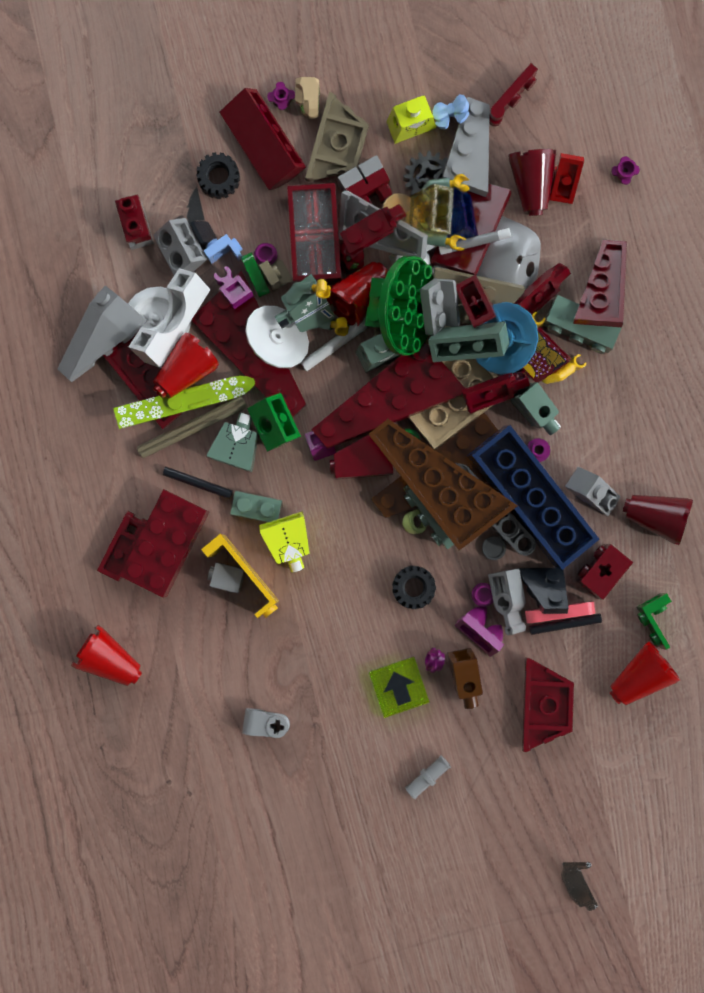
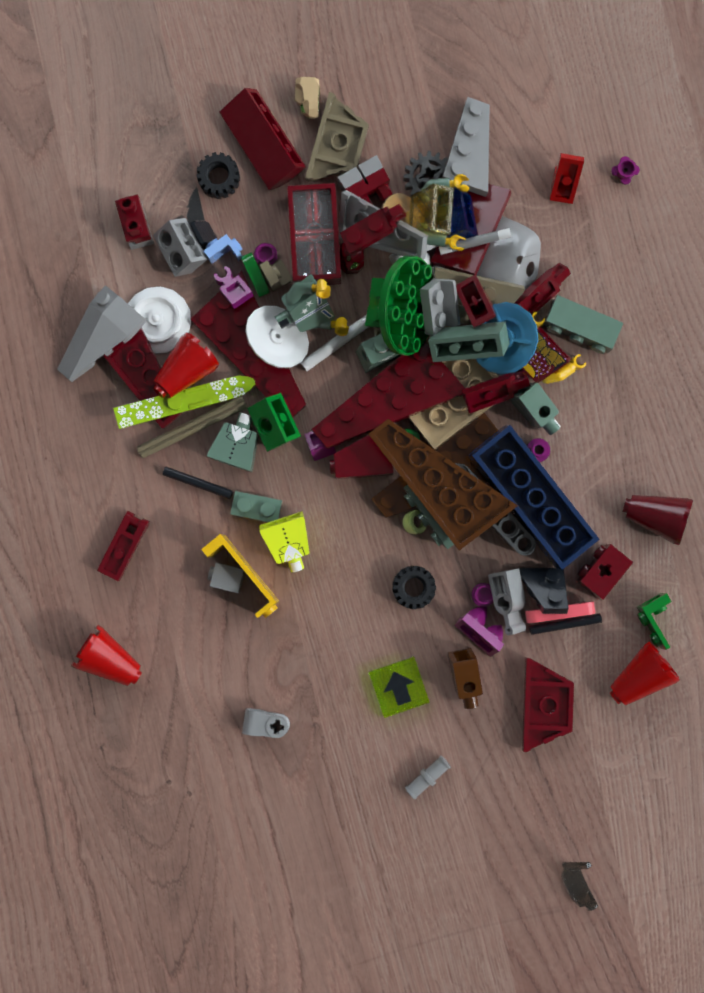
(164, 544): dark red brick -> none
(185, 297): white arch -> none
(283, 102): magenta plate -> none
(352, 293): red cone -> none
(412, 118): neon yellow torso -> none
(434, 660): magenta plate -> none
(457, 109): light blue piece -> none
(493, 548): dark grey piece -> none
(512, 95): dark red plate -> none
(533, 178): dark red cone -> none
(593, 490): light grey slope -> none
(605, 290): wing -> none

